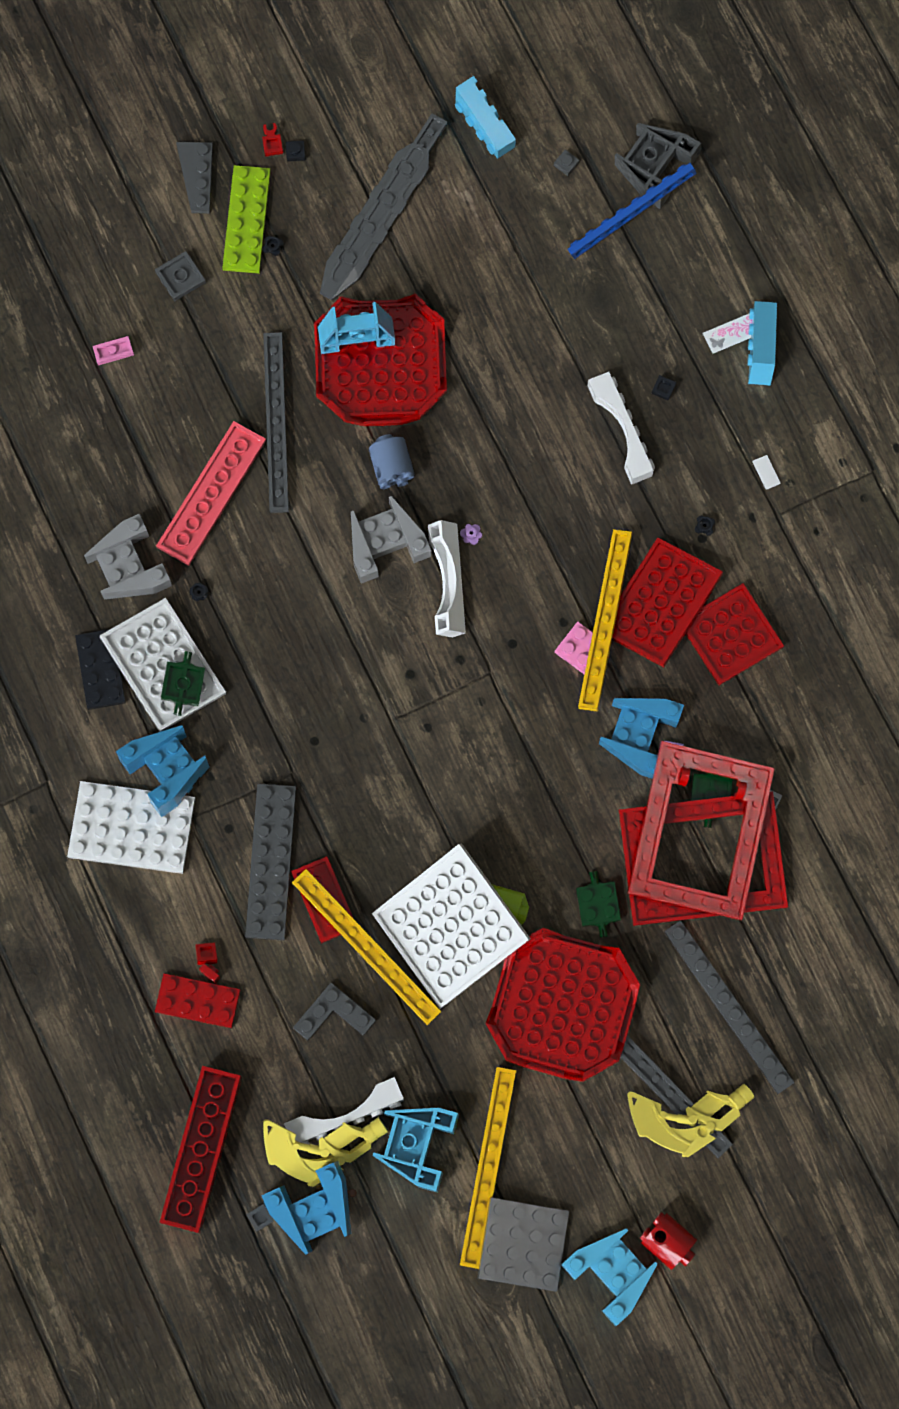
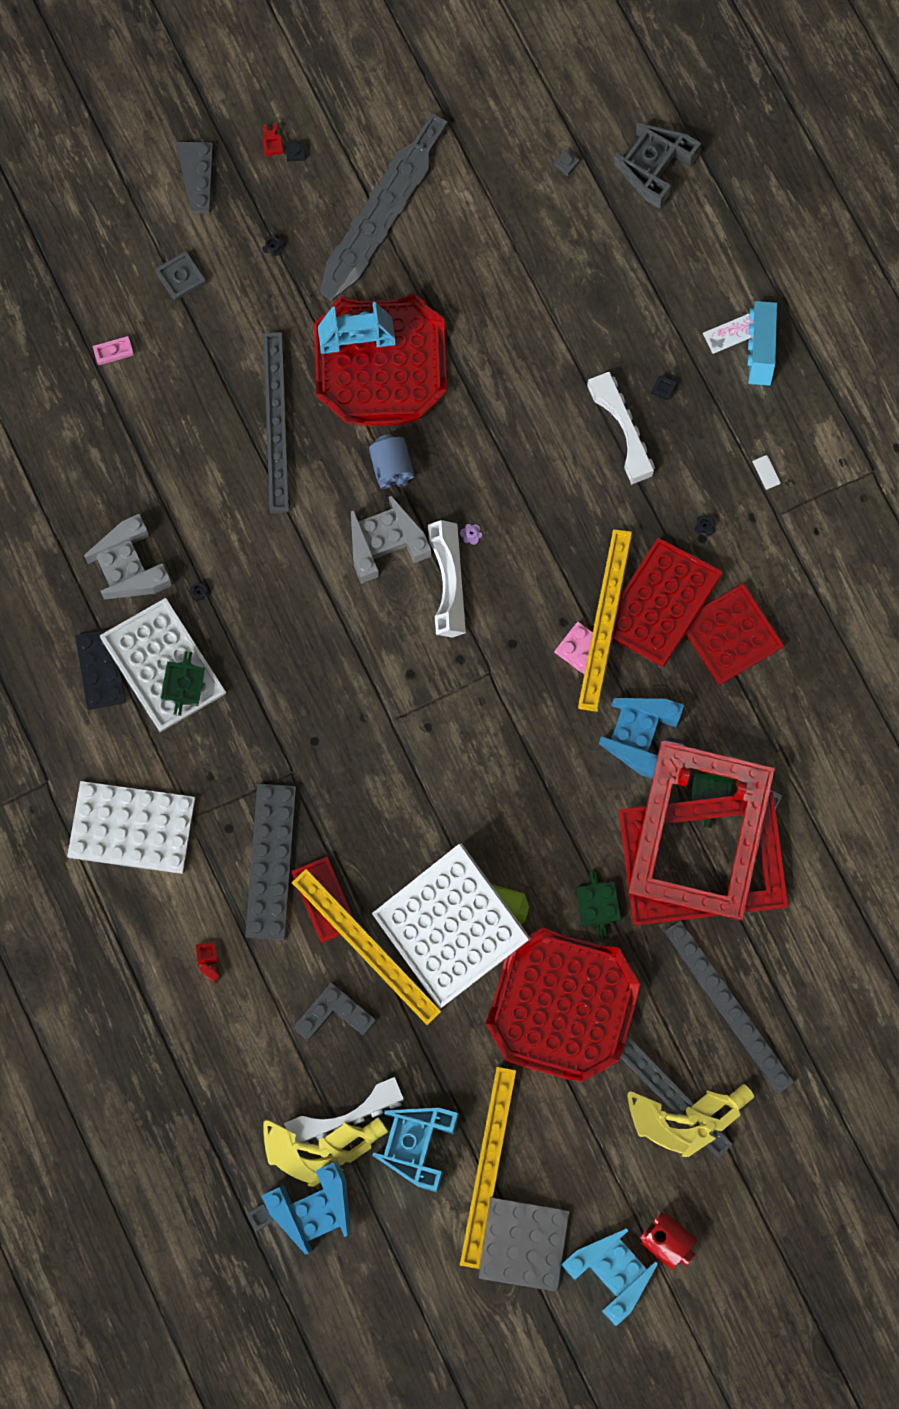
(168, 763): dark azure wedge -> none
(197, 1000): red plate -> none
(201, 1149): red brick -> none
(211, 493): coral plate -> none
(246, 219): lime plate -> none
(483, 118): medium azure wedge -> none
(637, 206): blue plate -> none

